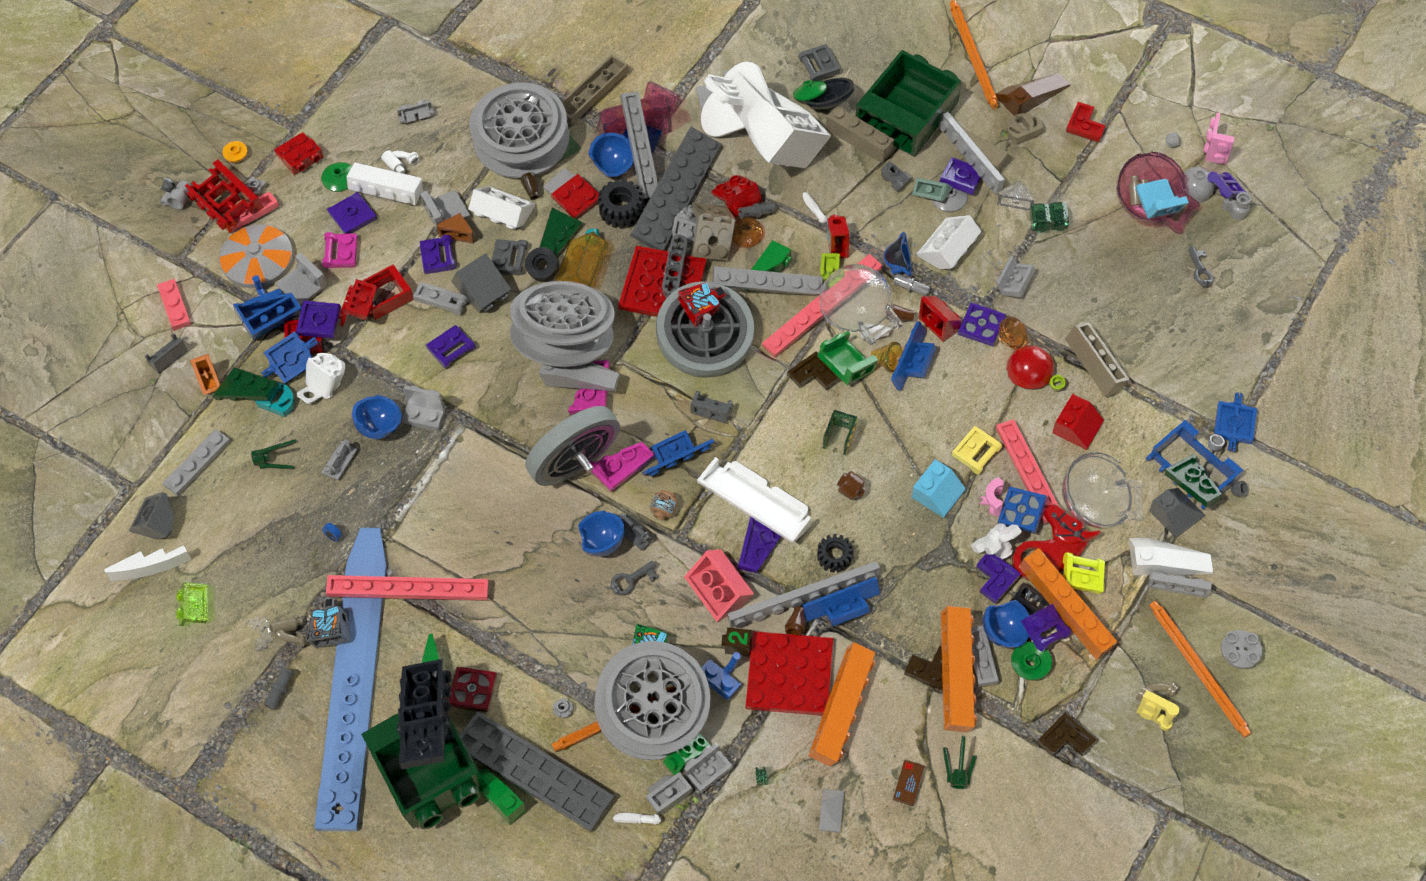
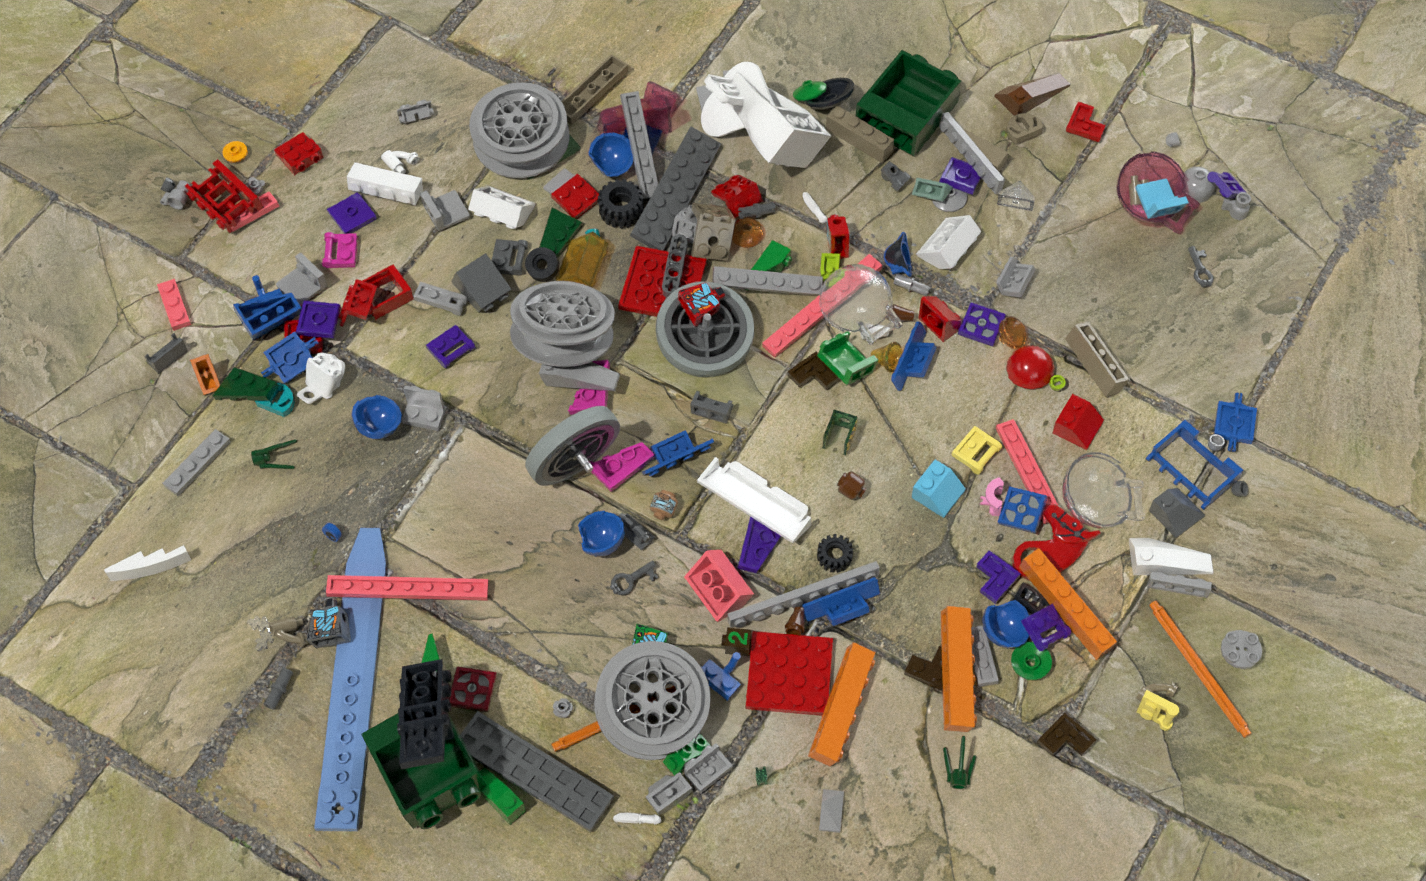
(154, 517): dark grey slope -> none
(192, 603): clear neon green bracket -> none
(253, 252): dish -> none
(334, 181): green dish -> none
(339, 460): light grey hinge -> none
(431, 255): dark purple plate -> none
(457, 228): dark orange slope -> none
(531, 185): dark brown cone -> none
(824, 61): dark grey plate -> none
(908, 783): reddish brown tile -> none
(973, 54): orange piece -> none
(997, 541): white plant -> none
(1049, 216): clear green brick -> none
(1081, 578): neon yellow plate -> none
(1193, 480): dark green wing -> none
(1218, 145): bright pink bracket -> none

